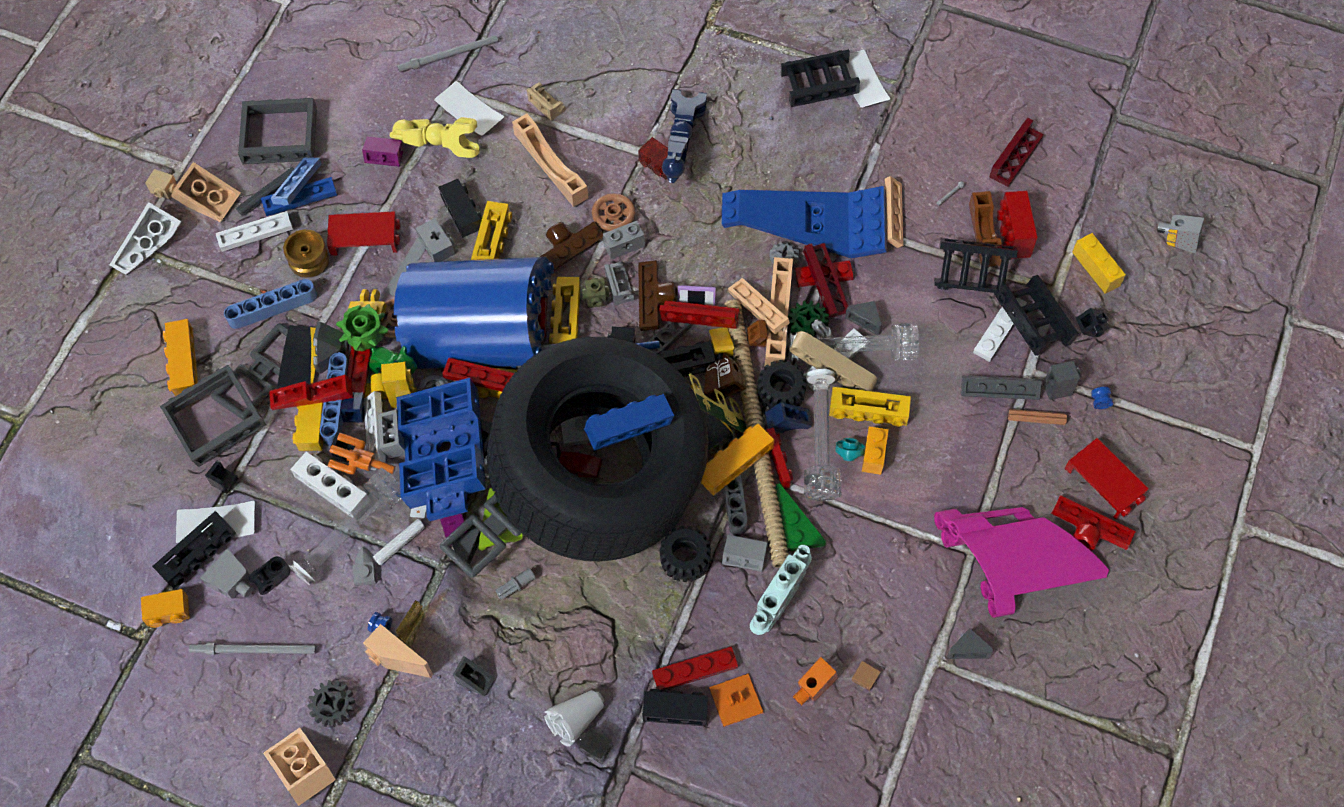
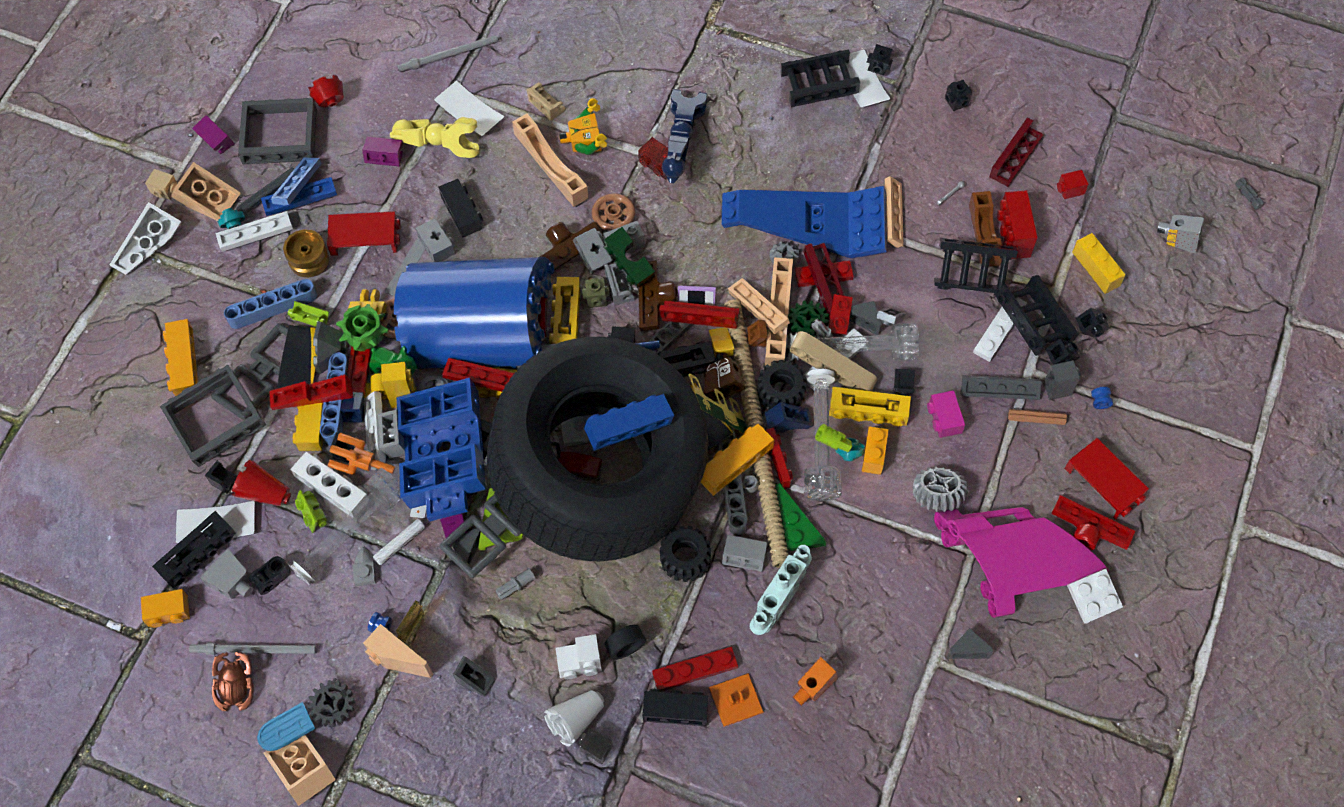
(213, 135): none -> magenta hinge
(231, 218): none -> teal plate
(232, 682): none -> copper shield
(260, 486): none -> red cone
(285, 728): none -> dark azure window
(306, 503): none -> lime hinge
(308, 314): none -> lime hinge
(327, 91): none -> red cone
(499, 215): yellow brick -> none
(579, 658): none -> white brick
(584, 131): none -> torso
(585, 242): none -> light grey brick
(625, 642): none -> black tyre
(637, 271): none -> dark green arch
(750, 484): none -> light grey hinge
(833, 438): none -> lime hinge
(840, 314): none -> red hinge
(865, 676): medium nougat tile -> none
(879, 60): none -> black brick
(890, 316): none -> dark grey plate
(904, 381): none -> black bracket
(940, 489): none -> light grey gear
(946, 414): none -> dark pink brick
(958, 95): none -> black brick
(1062, 351): none -> black brick
(1072, 184): none -> red brick
(1094, 596): none -> white plate
(1249, 193): none -> dark grey axle

